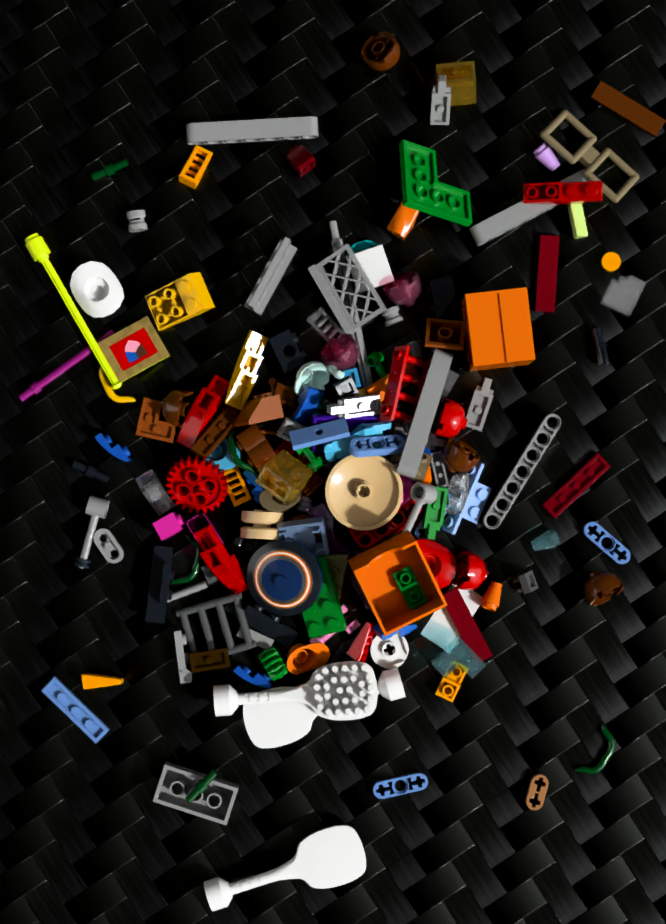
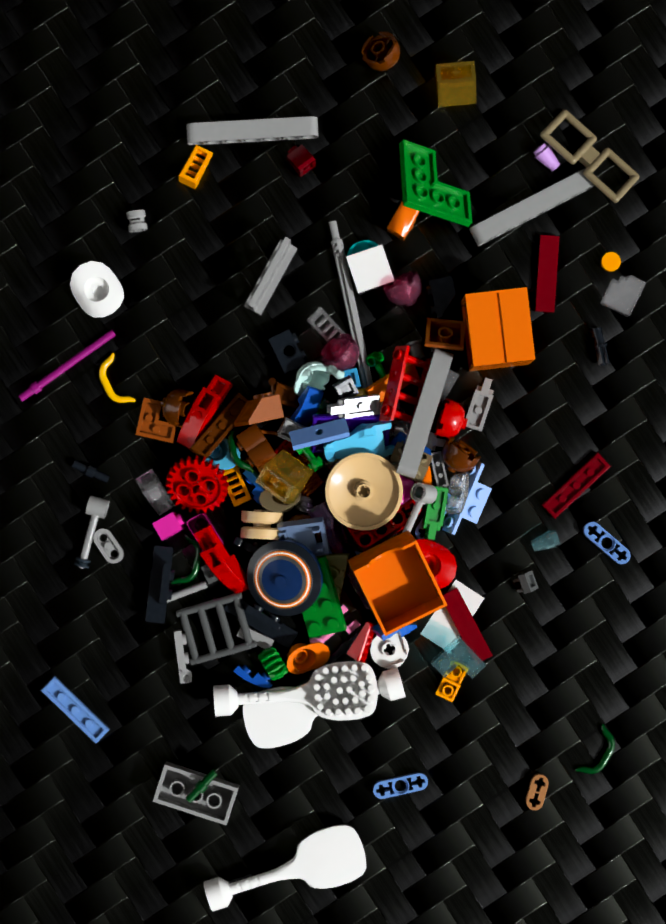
(96, 680): light orange slope -> none
(109, 169): dark green bar -> none
(117, 451): blue slope -> none
(119, 354): flag -> none
(179, 301): yellow slope -> none
(209, 660): dark brown panel -> none
(245, 370): yellow slope -> none
(336, 301): light grey fence -> none
(390, 449): medium blue beam -> none
(392, 316): light grey wheel -> none
(409, 587): green slope -> none
(440, 102): light grey hinge -> none
(470, 571): red cylinder -> none
(492, 597): orange cone -> none
(523, 461): light grey beam -> none
(563, 192): red slope -> none
(577, 220): yellowish green slope -> none
(601, 587): reddish brown cylinder -> none
(628, 109): reddish brown tile -> none

